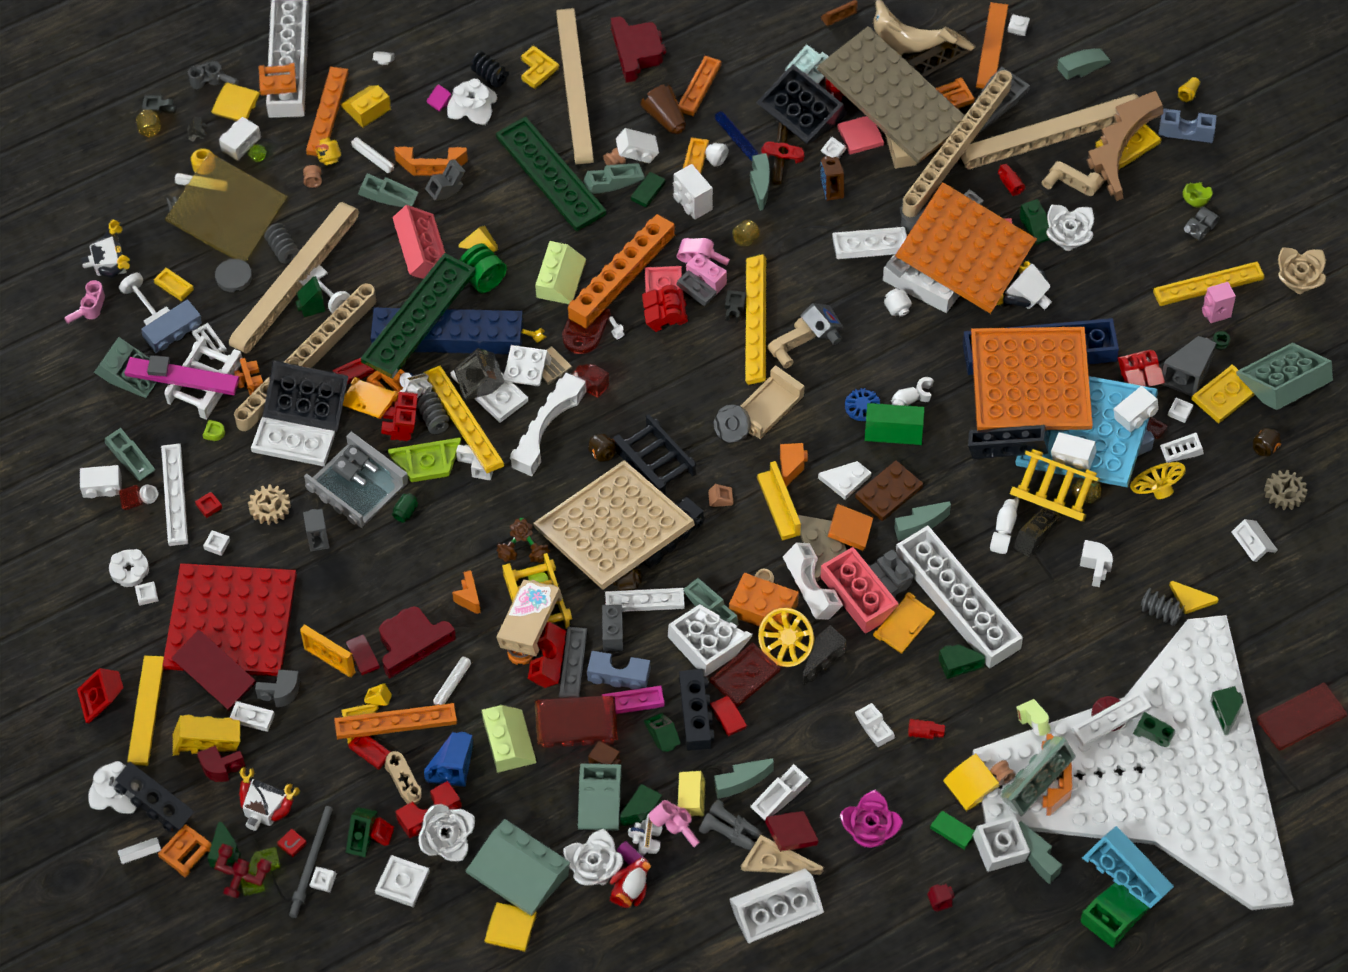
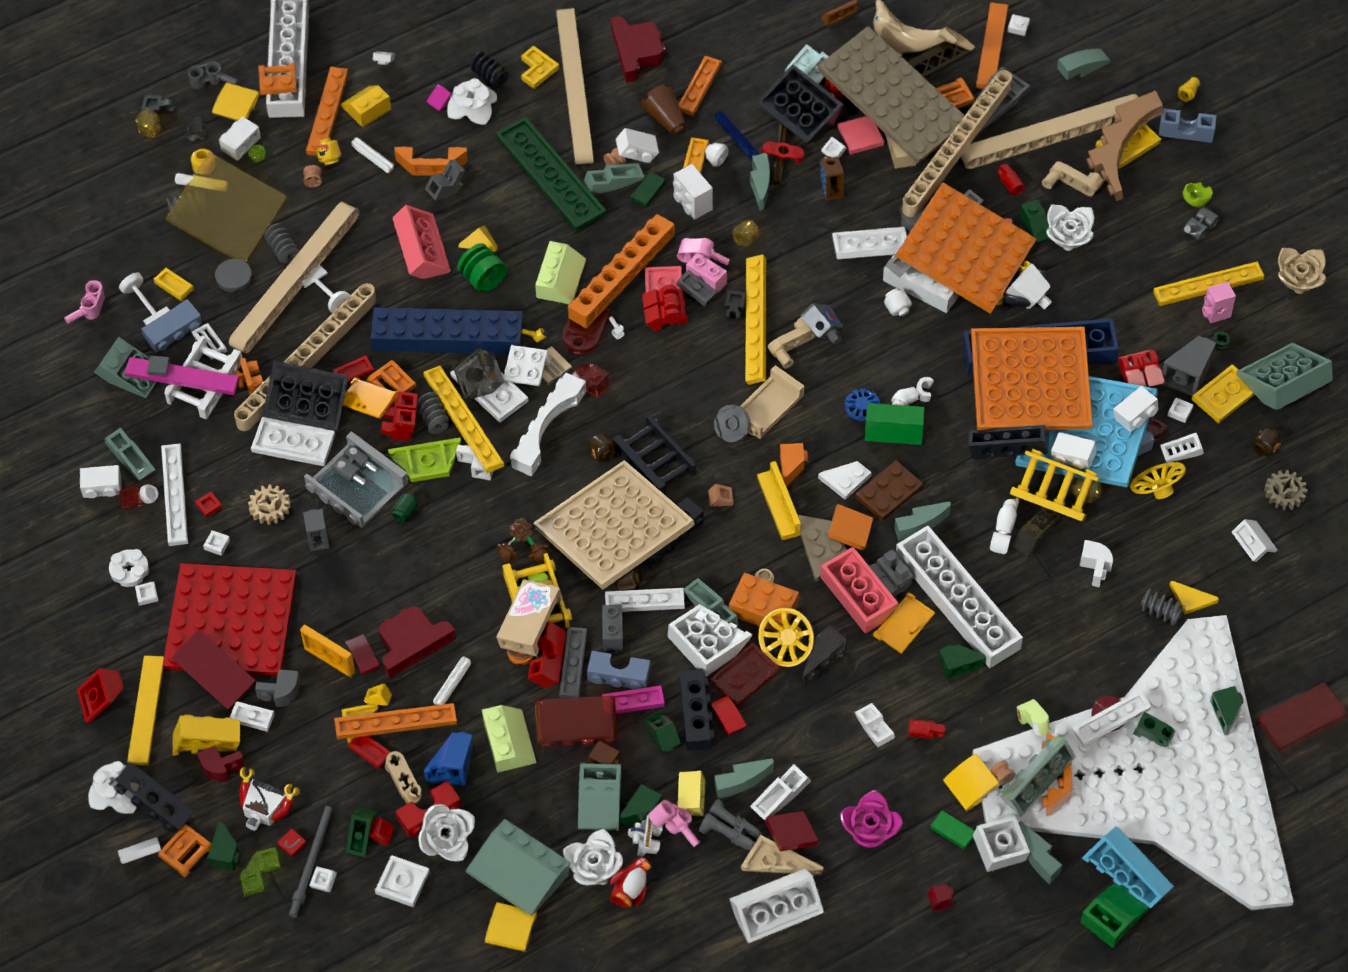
(107, 254): torso -> none
(214, 431): lime tile -> none
(240, 870): dark red piece -> none
(310, 298): dark green slope -> none
(387, 191): sand green slope -> none
(415, 384): white hips -> none
(418, 315): dark green plate -> none
(468, 596): orange slope -> none
(628, 853): magenta piece -> none
(801, 563): white arch -> none

